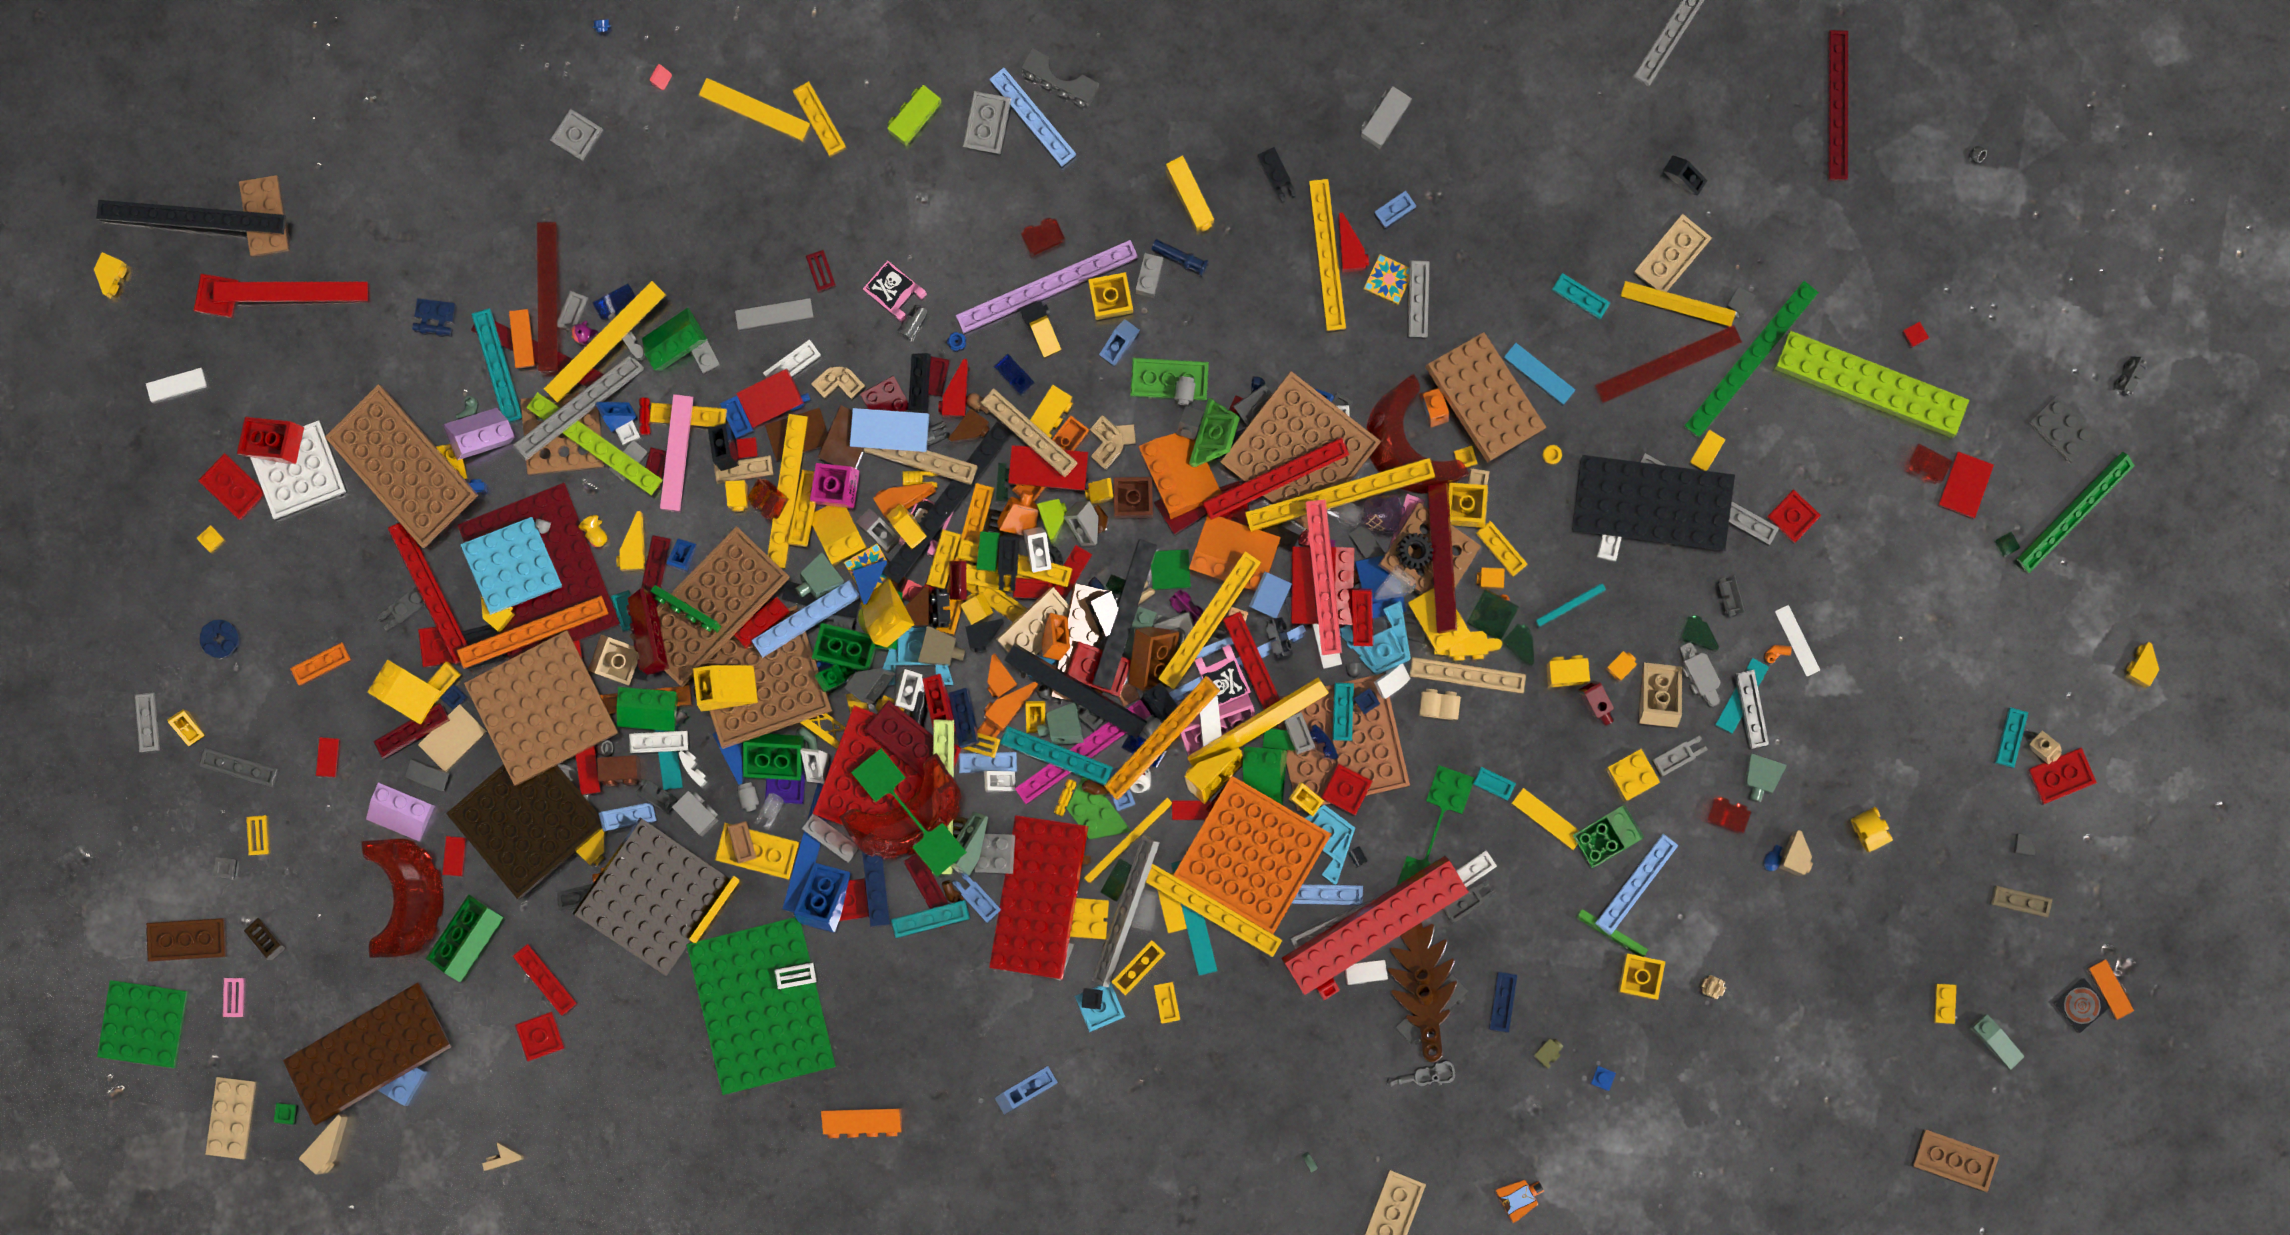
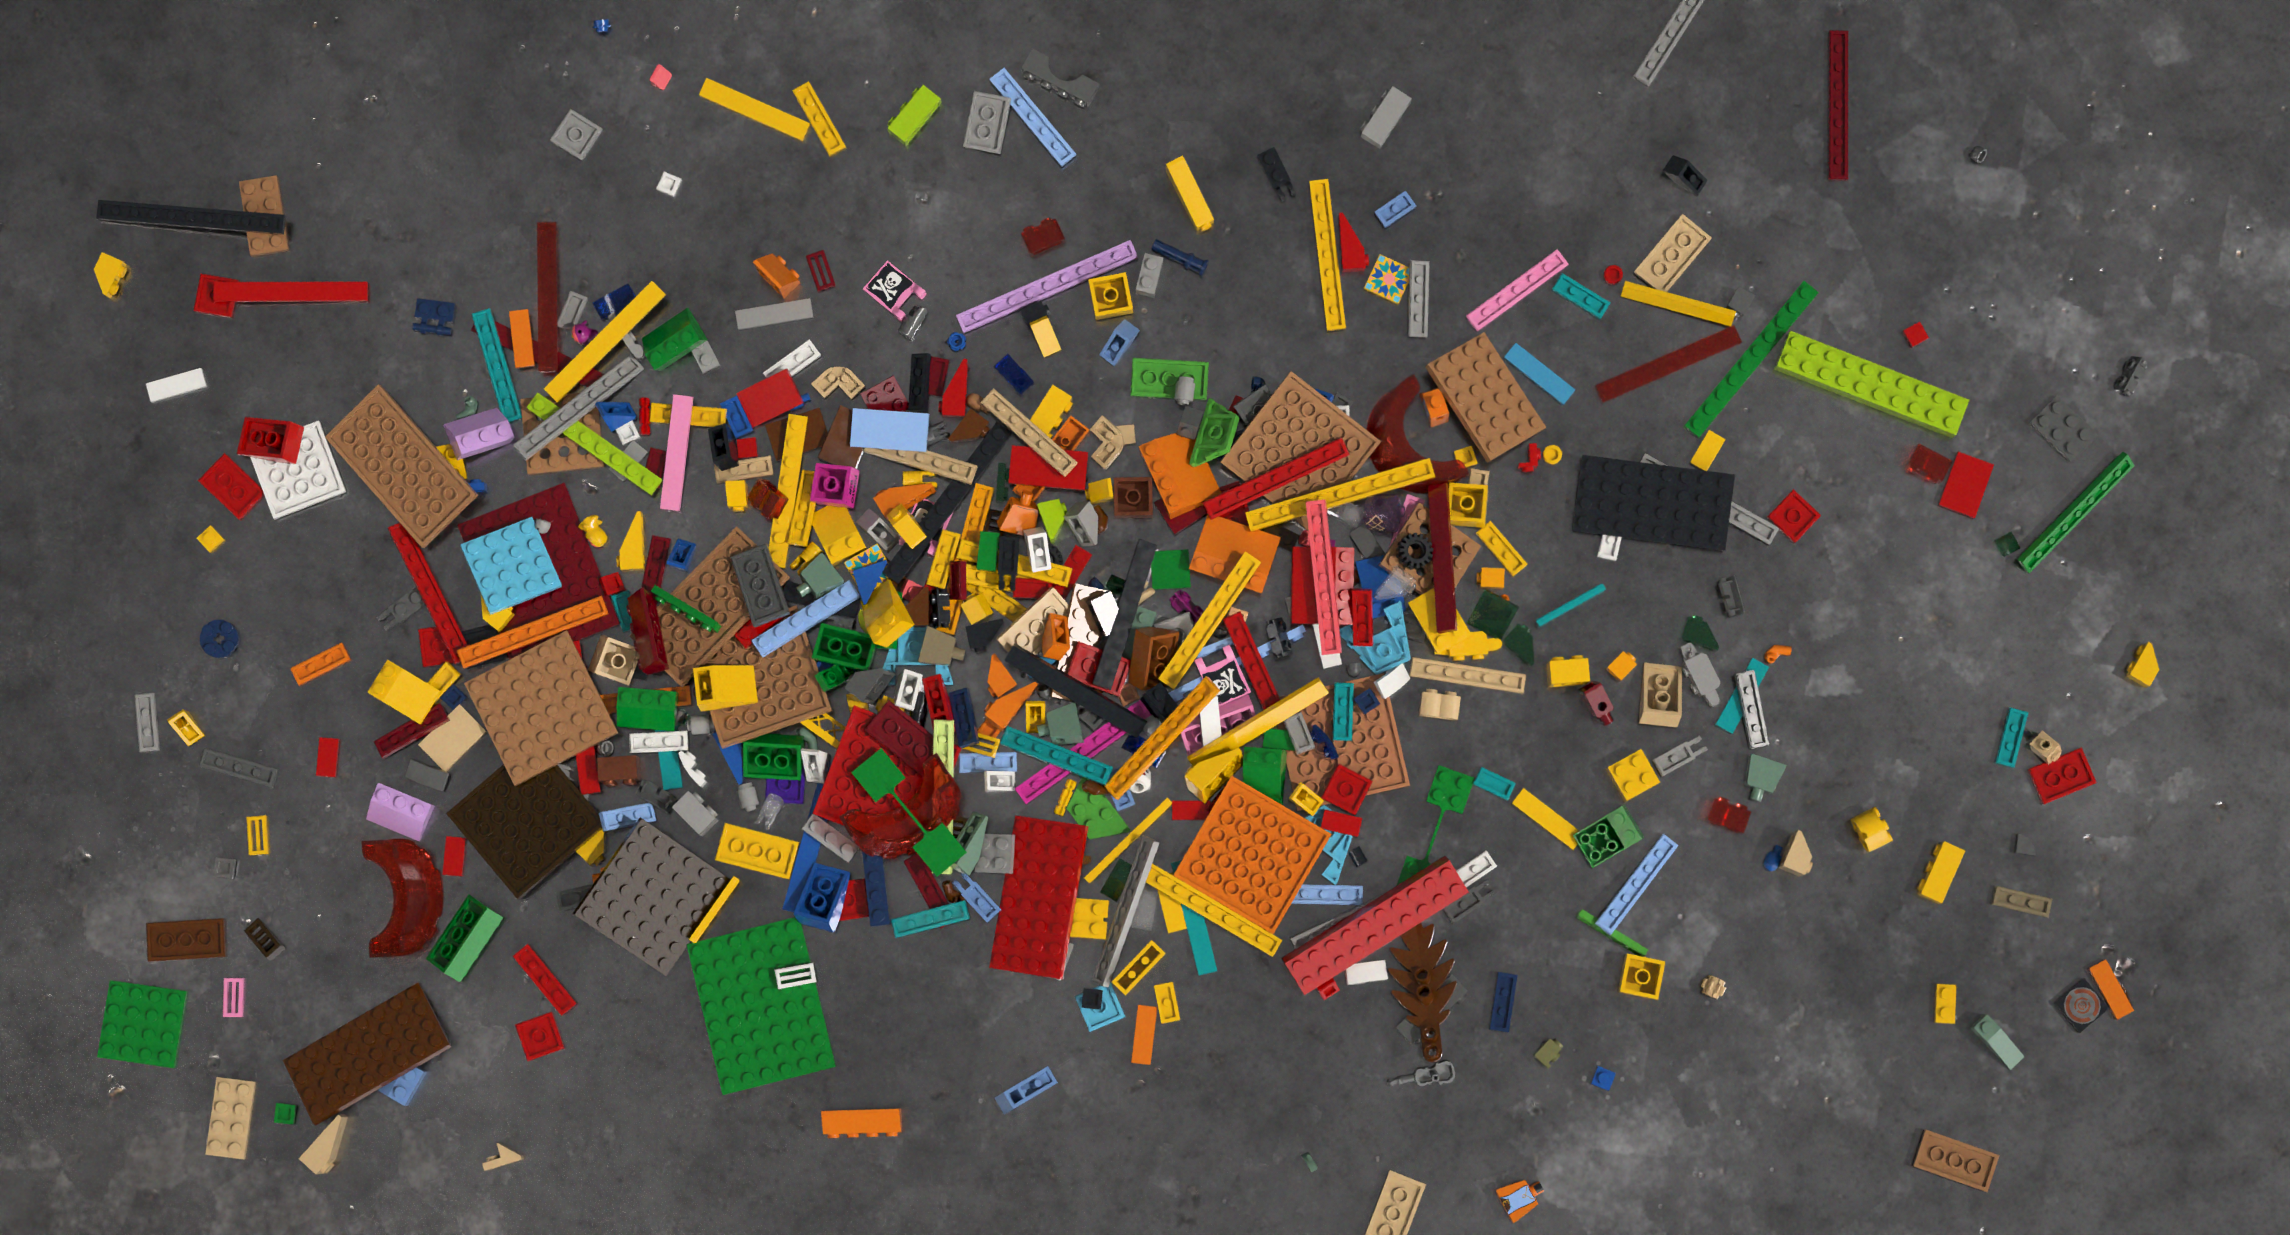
(611, 584): none -> red plate
(669, 184): none -> white tile
(700, 724): none -> light grey brick
(742, 842): medium nougat tile -> none
(760, 585): none -> dark grey tile
(777, 274): none -> orange slope
(807, 555): none -> yellow hinge
(1144, 1034): none -> orange tile
(1270, 595): medium blue slope -> none
(1341, 823): none -> red tile
(1517, 290): none -> bright pink tile
(1534, 455): none -> red bracket
(1613, 274): none -> red tile
(1797, 640): white sticker -> none
(1940, 872): none -> yellow brick

